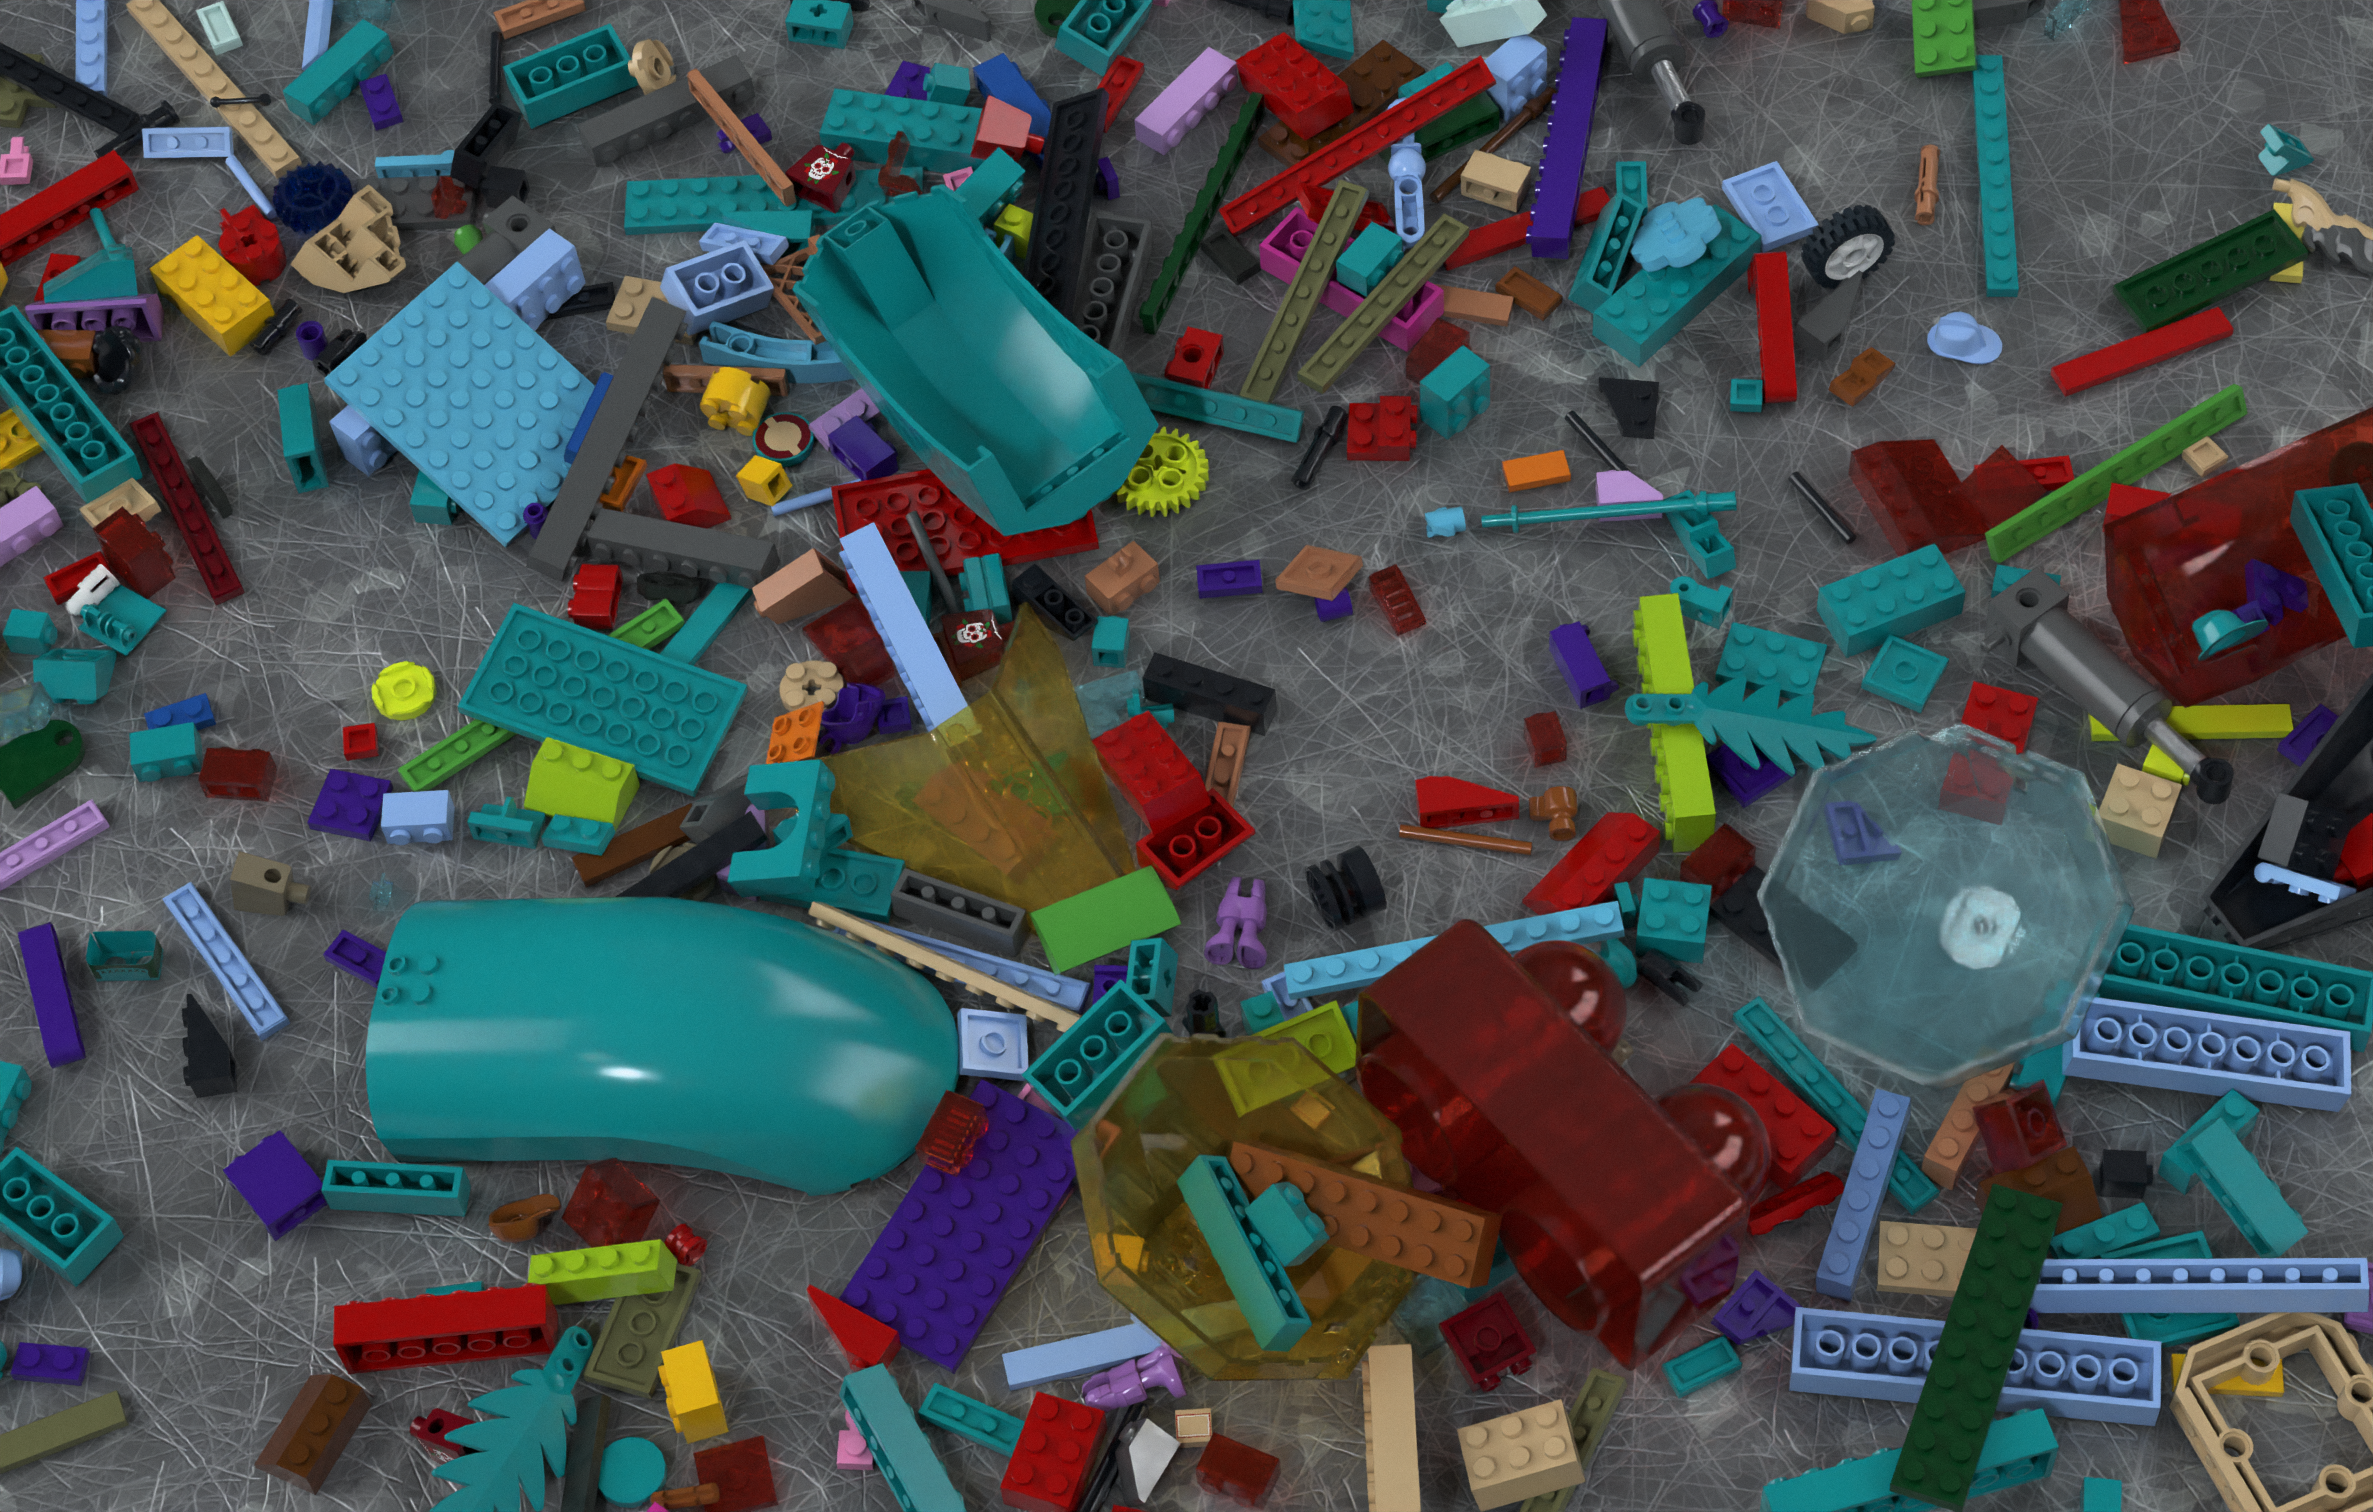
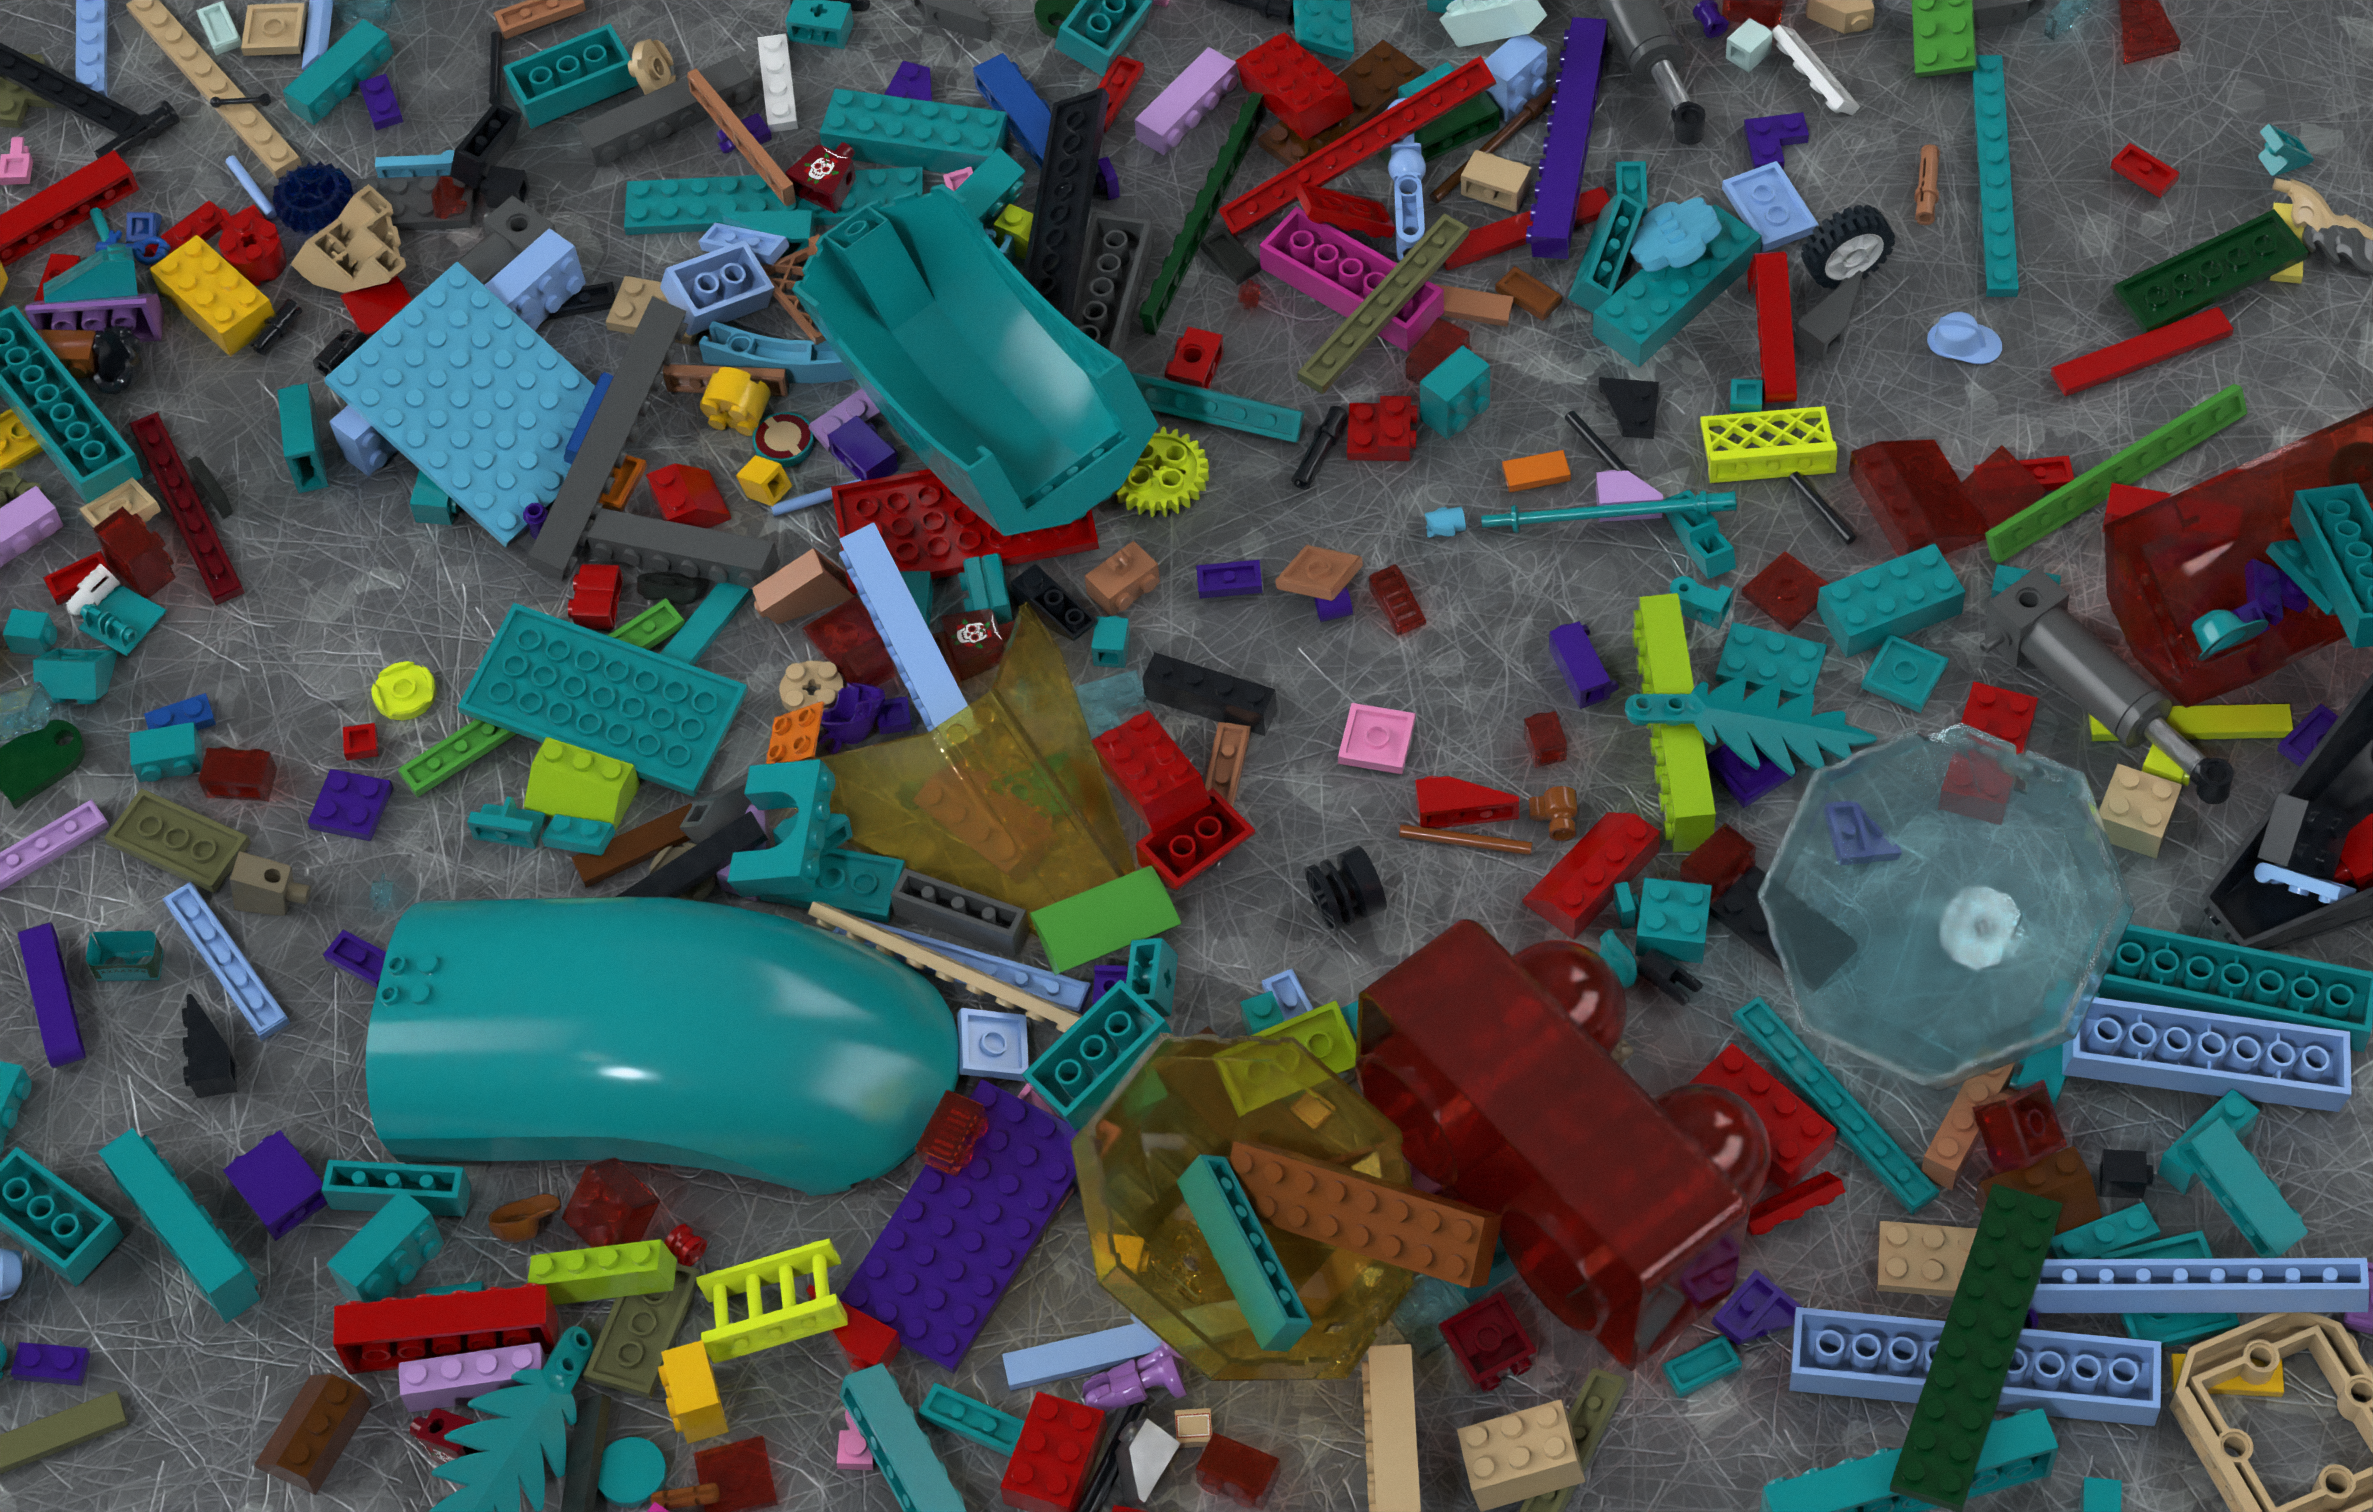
(138, 247): none -> blue piece
(142, 225): none -> blue slope
(177, 840): none -> olive plate
(181, 1224): none -> teal brick
(188, 142): light blue plate -> none
(201, 222): none -> red plate
(274, 29): none -> tan plate
(311, 339): dark purple beam -> none
(375, 305): none -> red tile
(387, 1251): none -> teal brick
(417, 817): light blue brick -> none
(464, 1376): none -> lavender brick
(467, 237): bright green cone -> none
(777, 83): none -> white plate
(779, 1326): none -> neon yellow fence
(888, 175): clear red bracket -> none
(933, 563): dark grey bar -> none
(947, 84): teal brick -> none
(1004, 128): torso -> none
(1162, 713): teal bracket -> none
(1203, 1015): black piece -> none
(1238, 913): medium lavender piece -> none
(1249, 294): none -> clear red plate
(1287, 1223): teal brick -> none
(1305, 292): olive plate -> none
(1368, 965): medium azure plate -> none
(1369, 259): teal brick -> none
(1376, 738): none -> bright pink plate
(1749, 45): none -> light aqua brick
(1769, 133): none -> dark purple plate
(1769, 459): none -> neon yellow fence
(1785, 591): none -> clear red tile
(1809, 64): none -> white plate
(1862, 377): dark orange slope -> none
(1863, 1195): medium blue brick -> none
(2145, 170): none -> red plate
(2205, 456): tan tile -> none
(2295, 563): none -> teal plate

